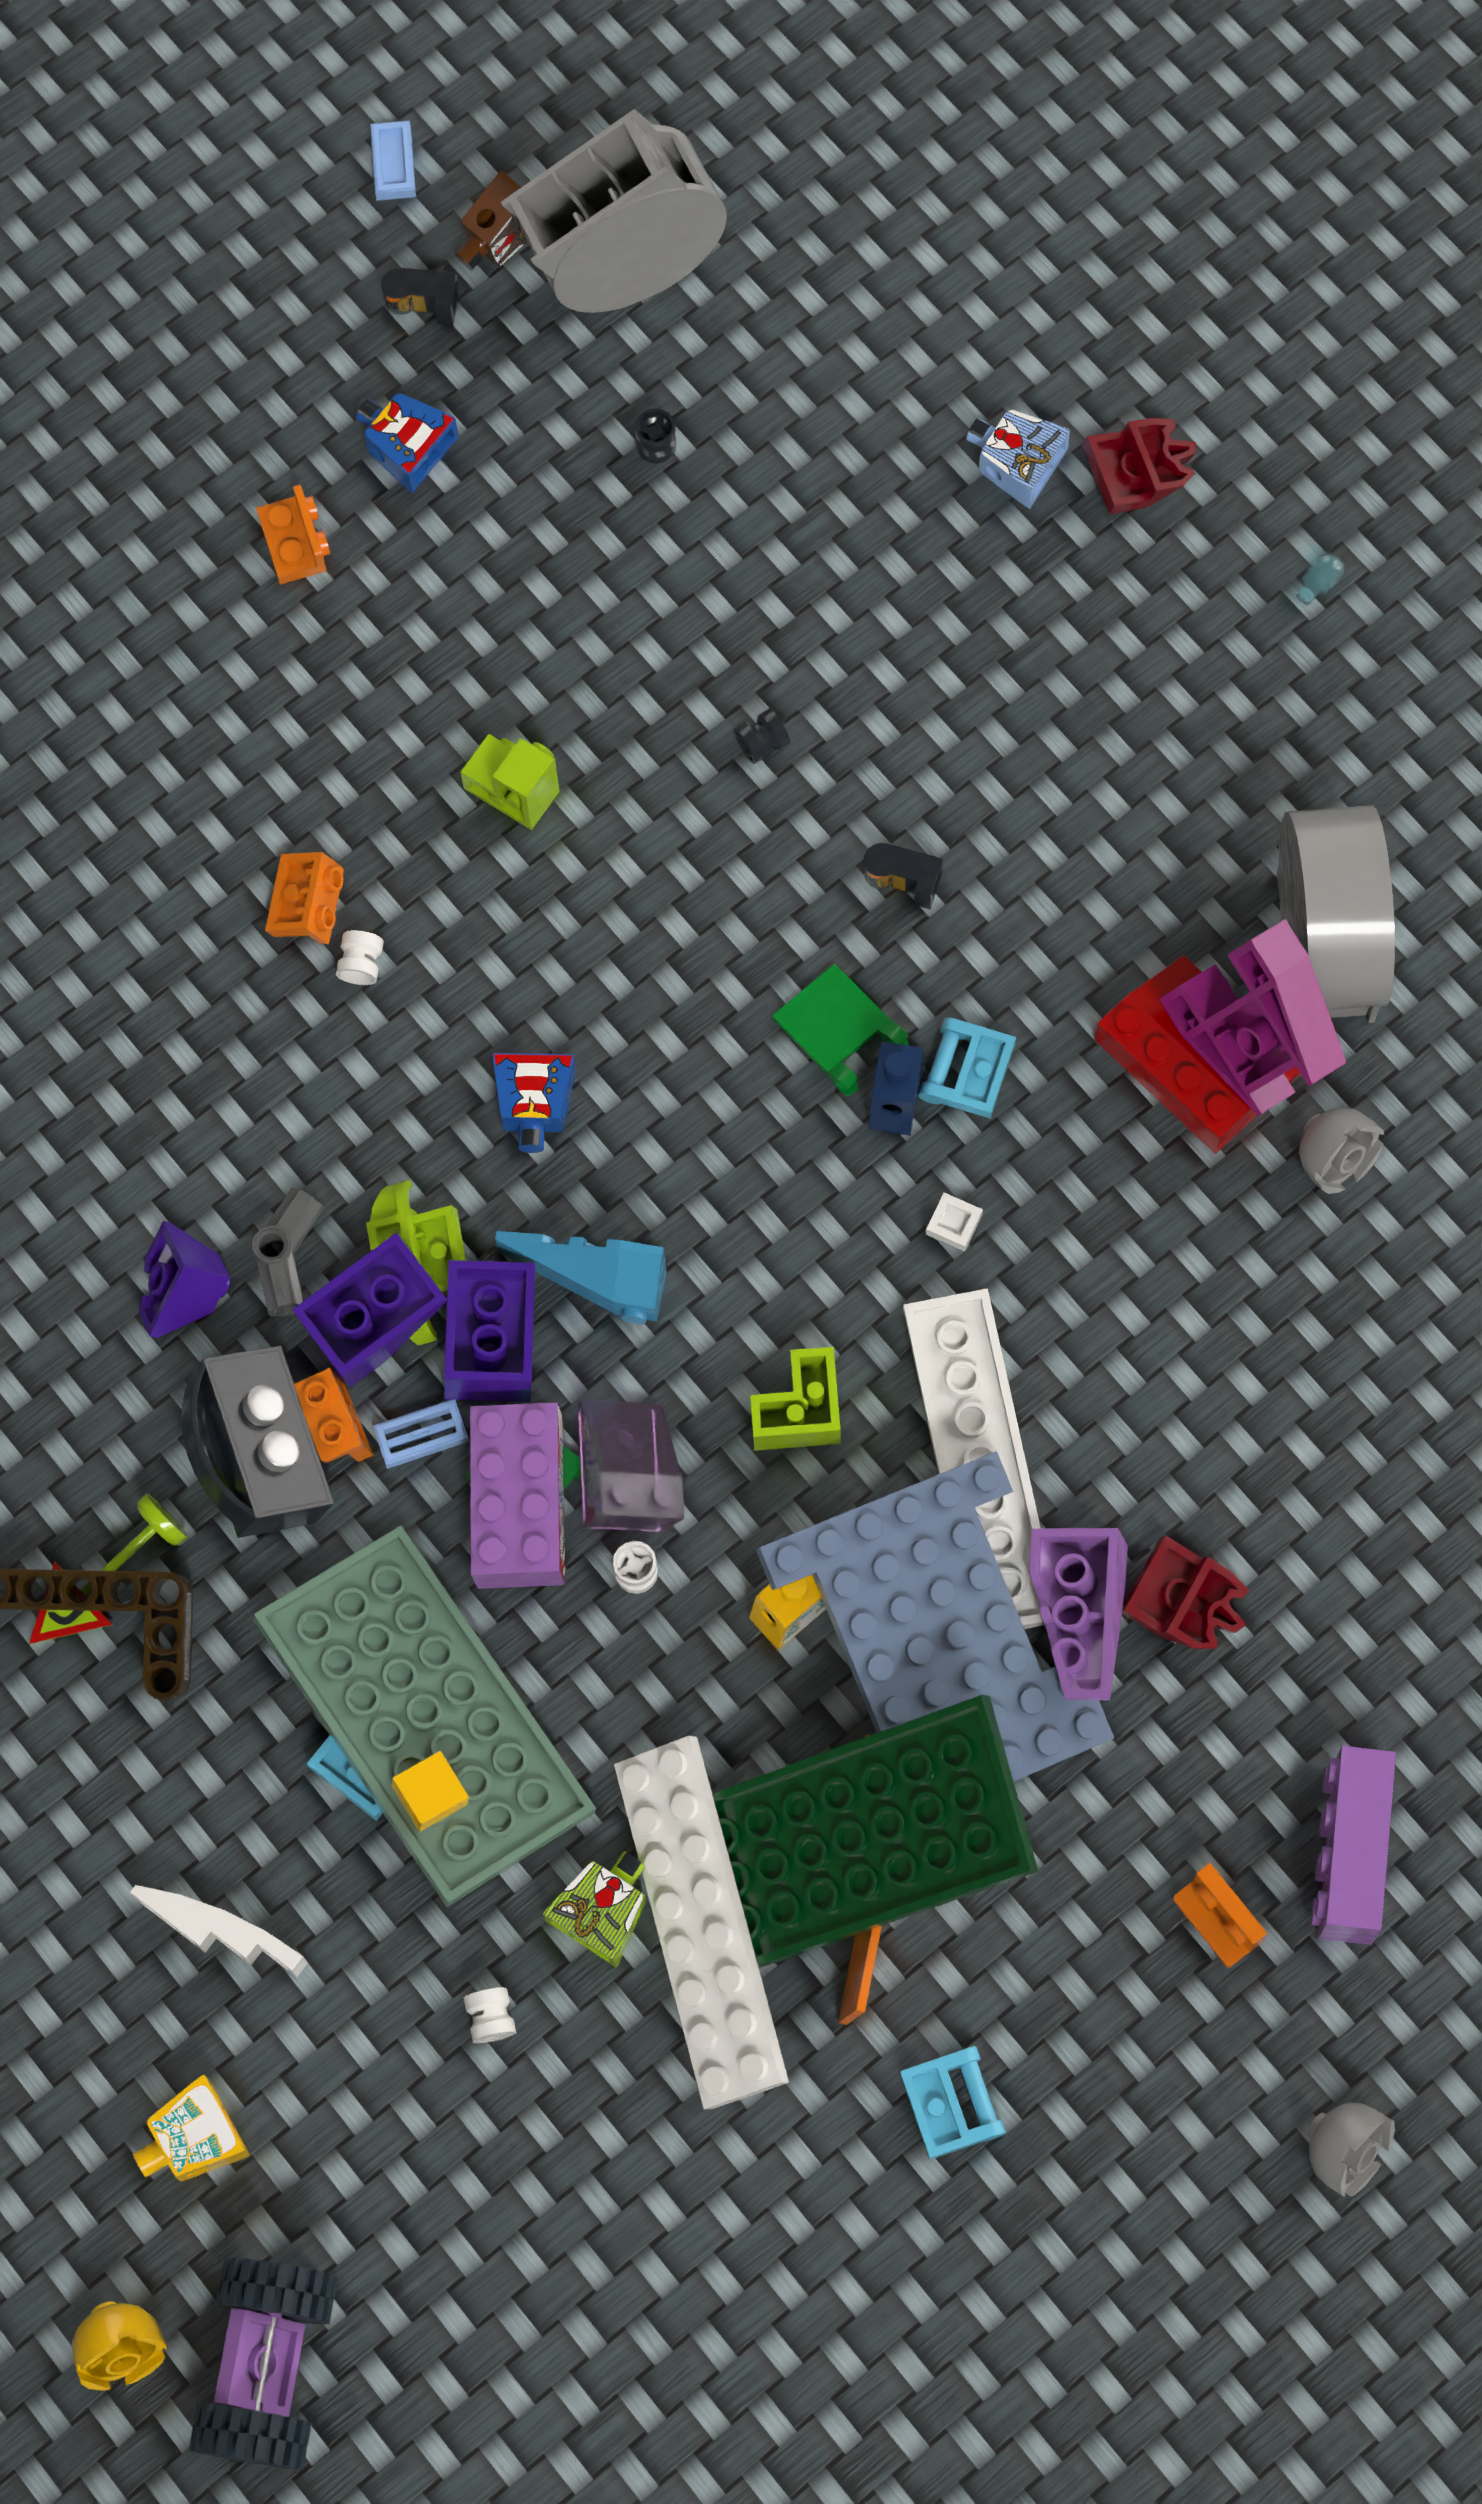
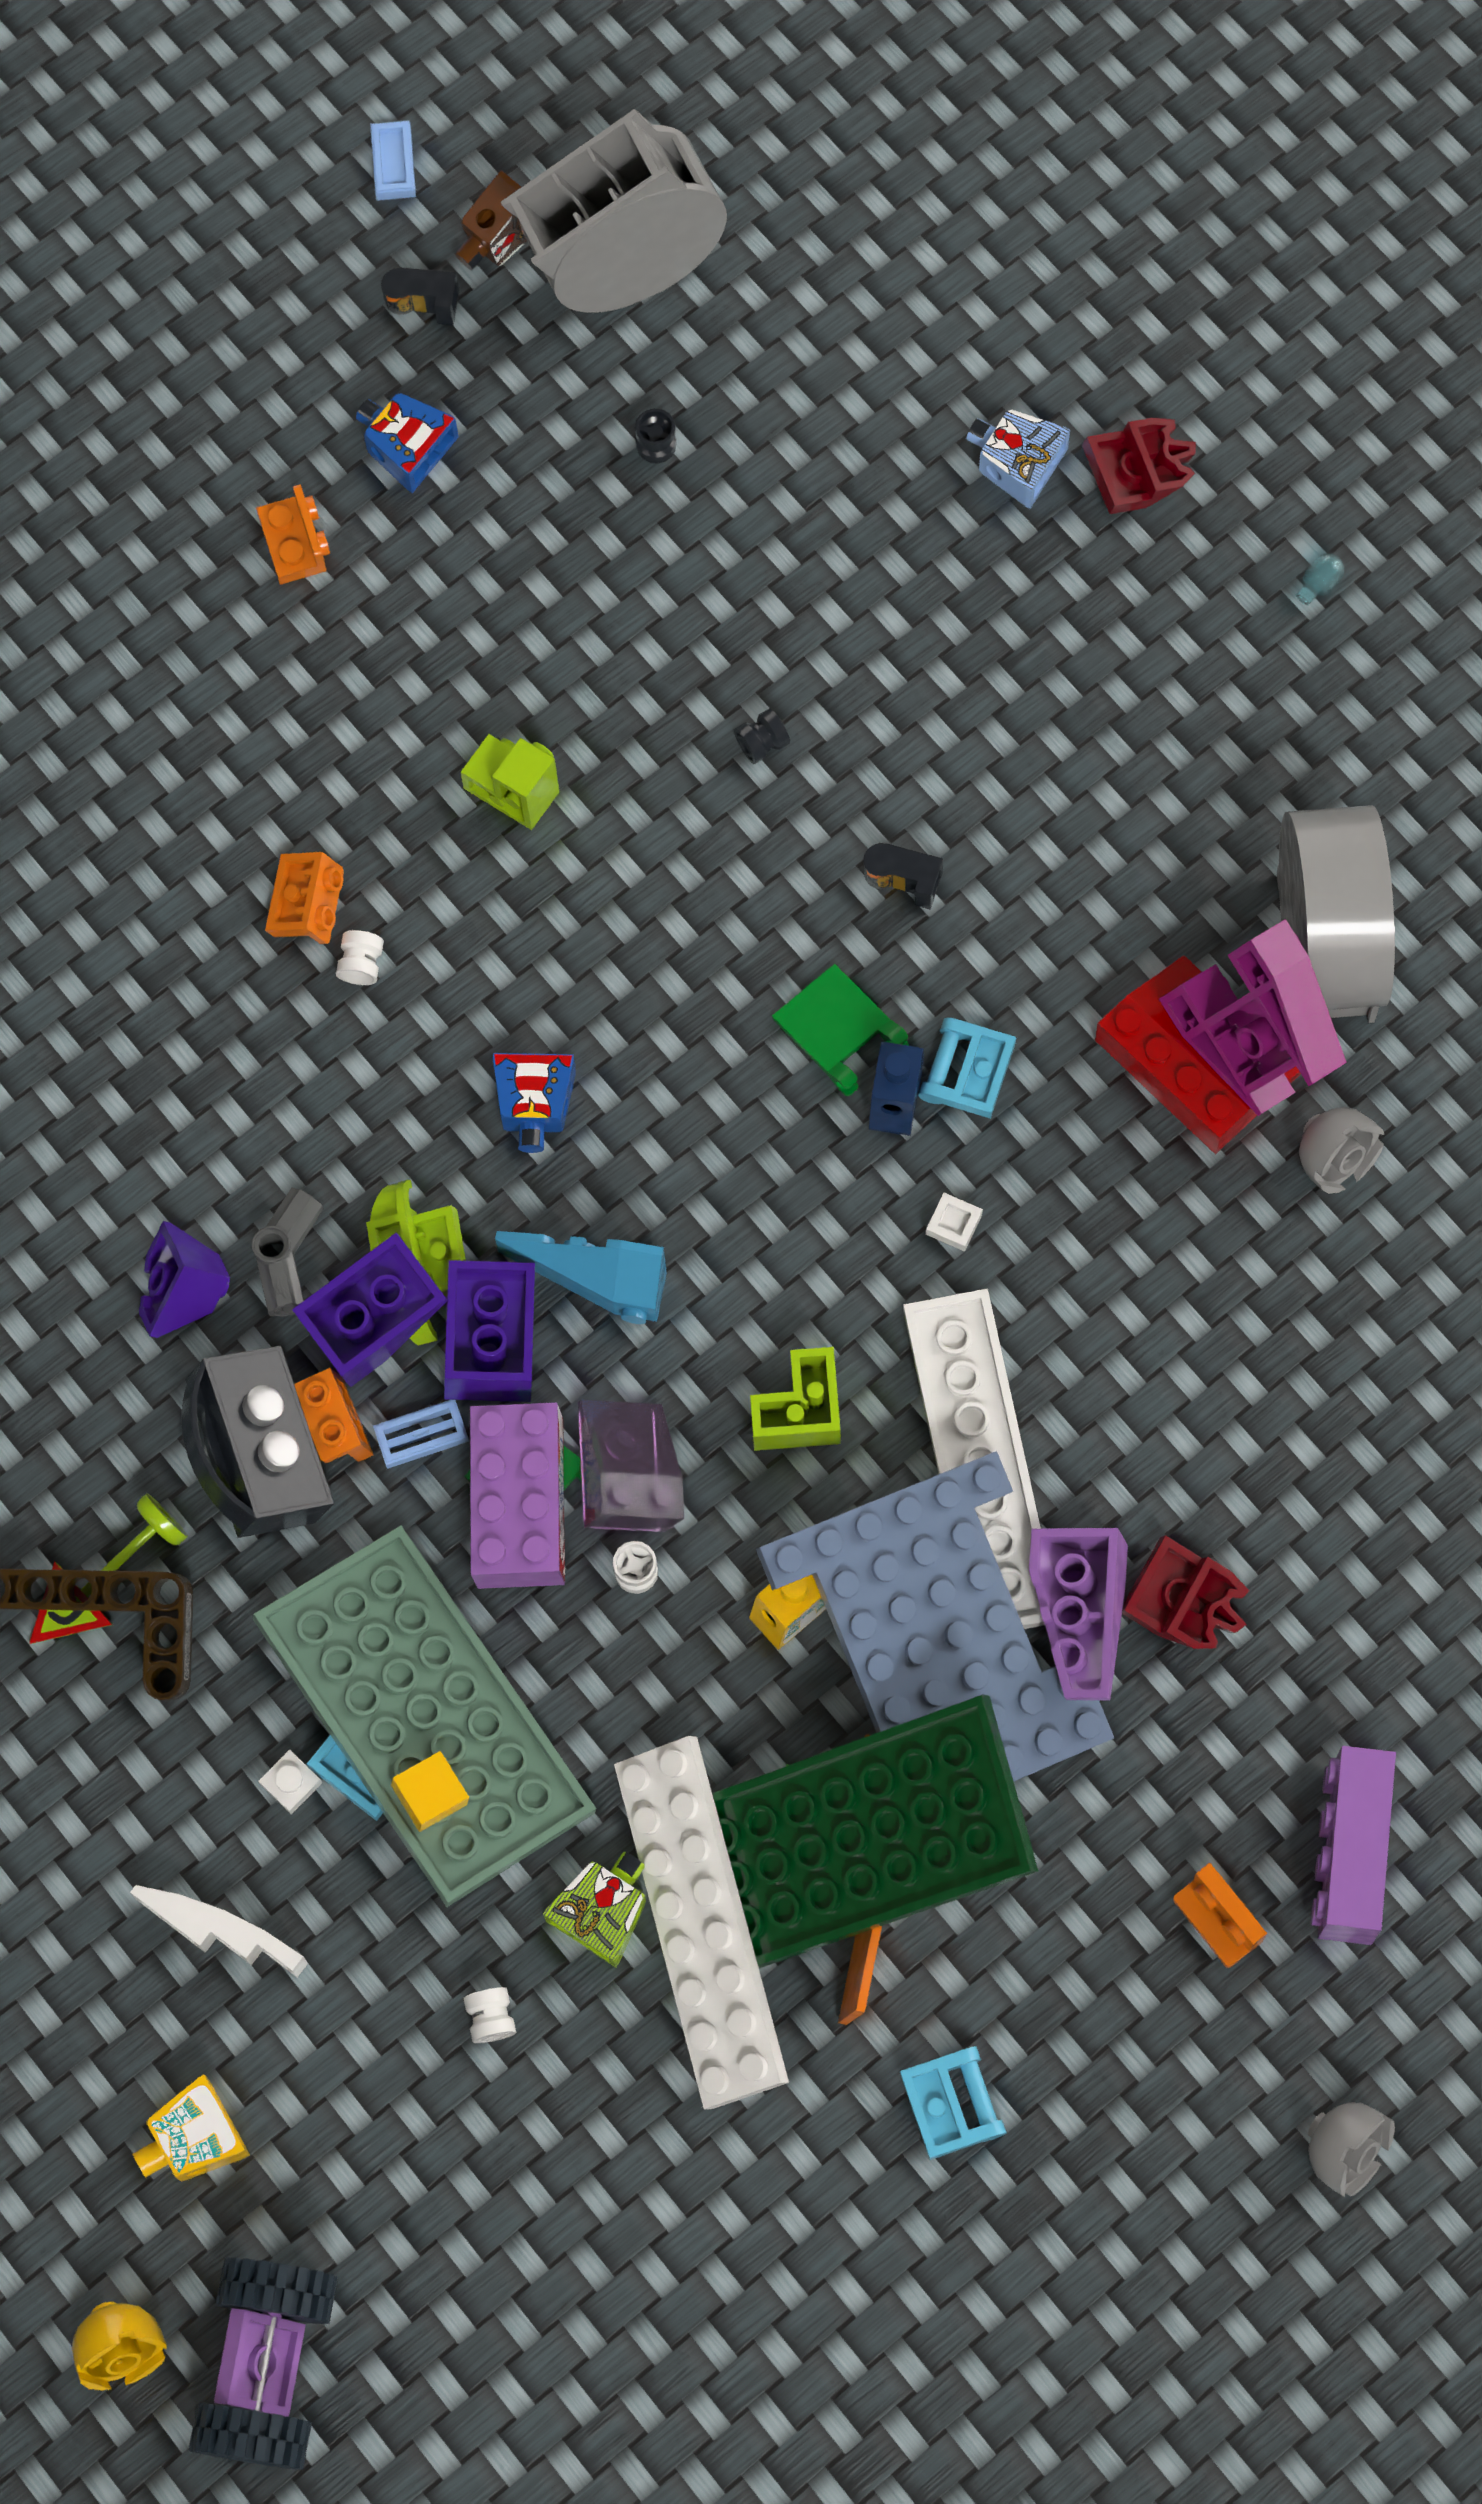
(290, 1781): none -> white plate

